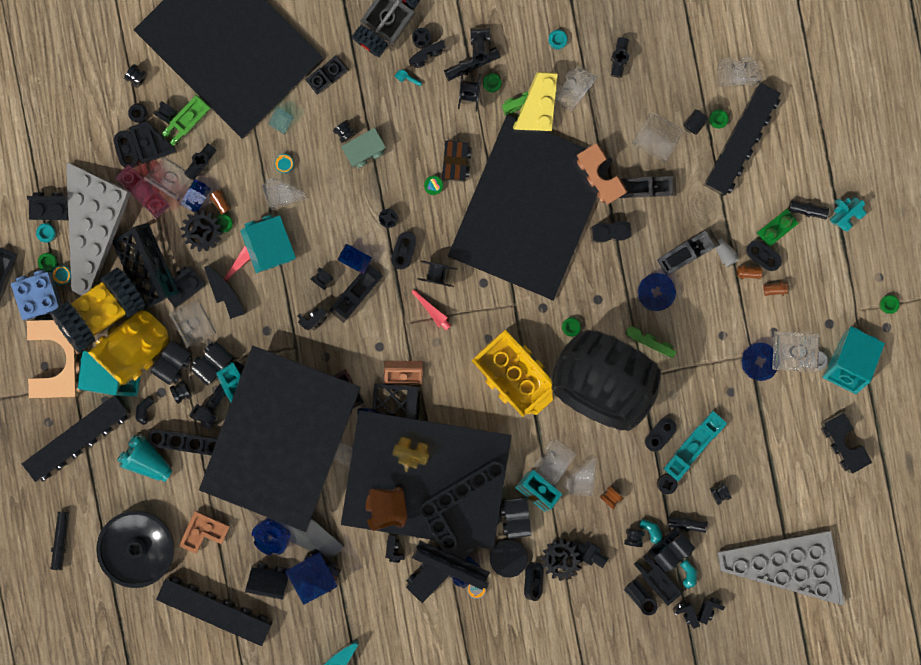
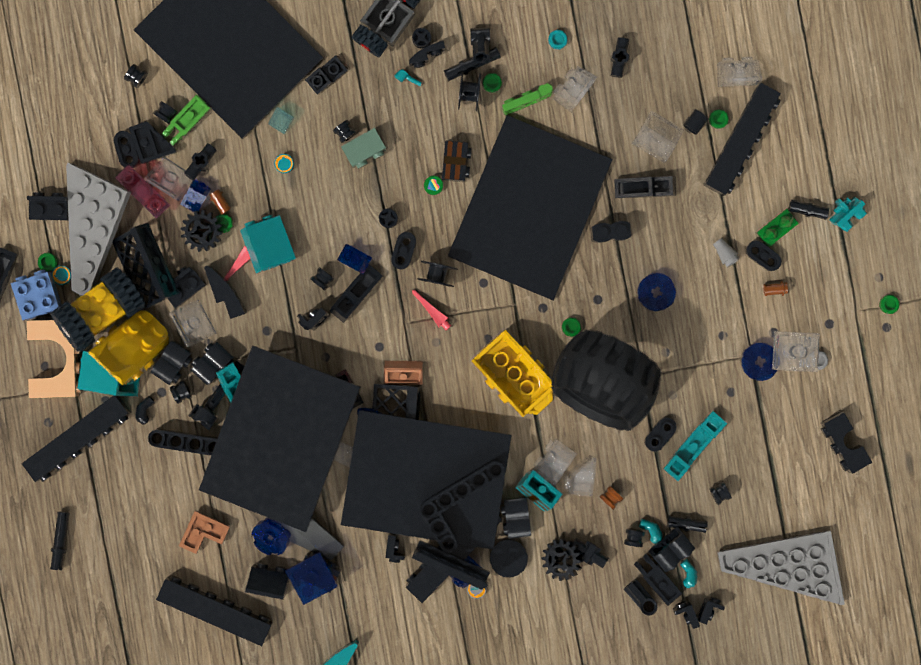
(46, 233): teal tile -> none
(131, 113): black plate -> none
(135, 549): black dish -> none
(144, 460): teal cone -> none
(281, 193): clear slope -> none
(386, 507): reddish brown piece -> none
(413, 457): clear yellow hips -> none
(533, 581): black plate -> none
(539, 104): light yellow wing -> none
(590, 161): nougat arch -> none
(649, 341): bright green hinge -> none
(664, 482): black wheel -> none
(688, 252): black slope -> none
(749, 272): dark orange pin -> none
(854, 360): teal slope -> none

